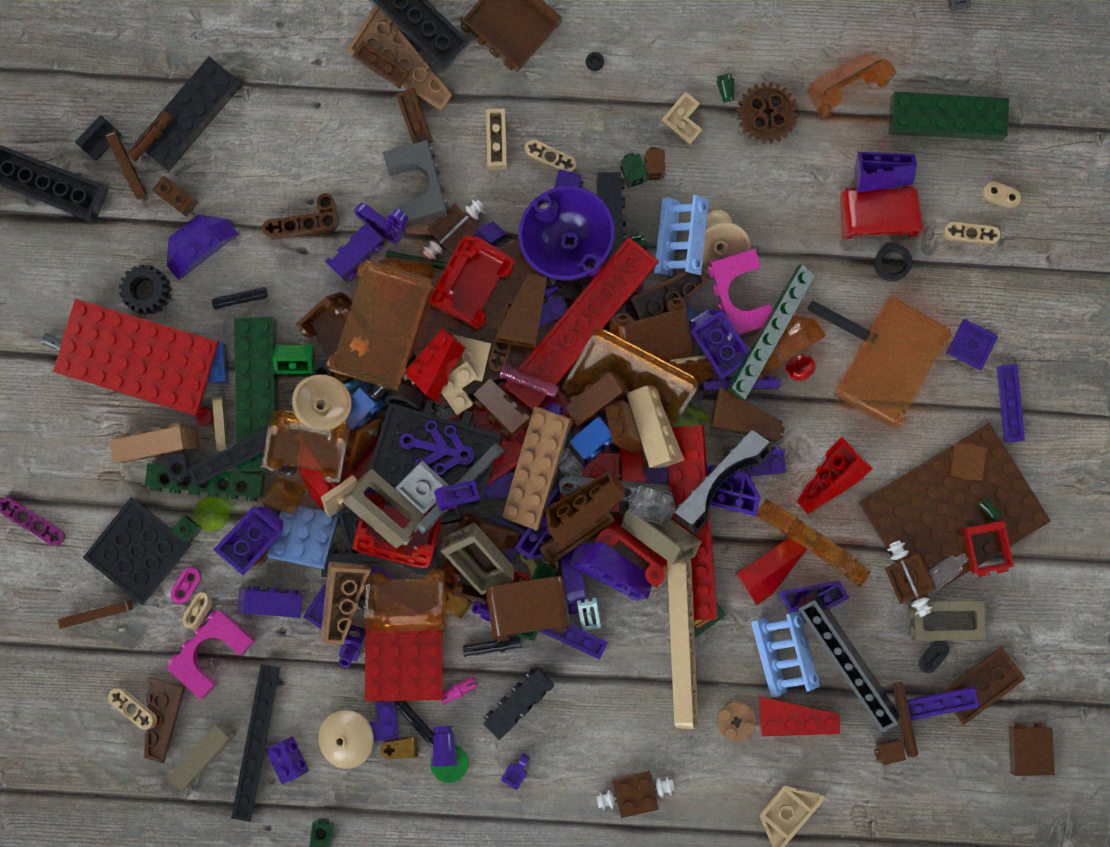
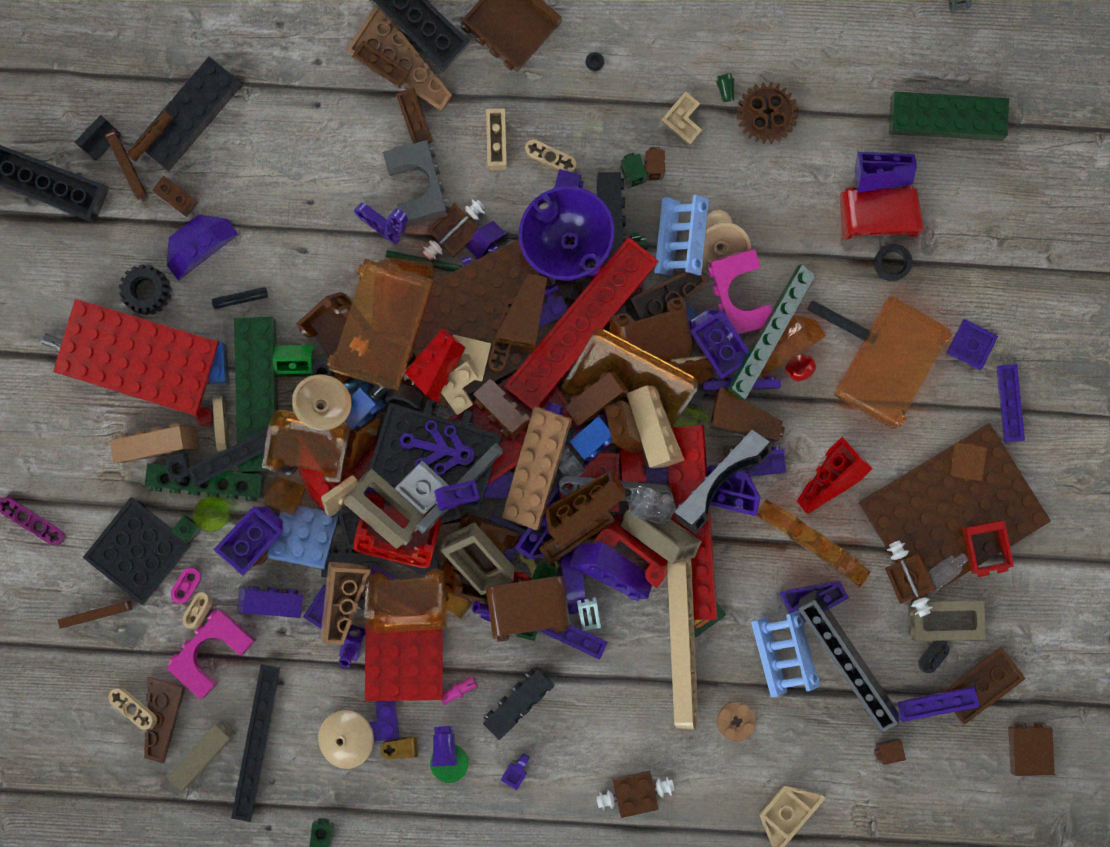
(287, 760): dark purple bracket -> none
(301, 220): reddish brown beam -> none
(360, 247): dark purple wedge -> none
(415, 721): black axle -> none
(470, 280): red windscreen -> none
(491, 646): black pin -> none
(520, 377): clear pink pin -> none
(769, 570): red wedge -> none
(793, 719): red wedge -> none
(826, 91): clear orange windscreen -> none
(905, 719): reddish brown axle -> none
(984, 239): tan beam -> none
(991, 511): dark green pin -> none
(1002, 195): tan plate -> none

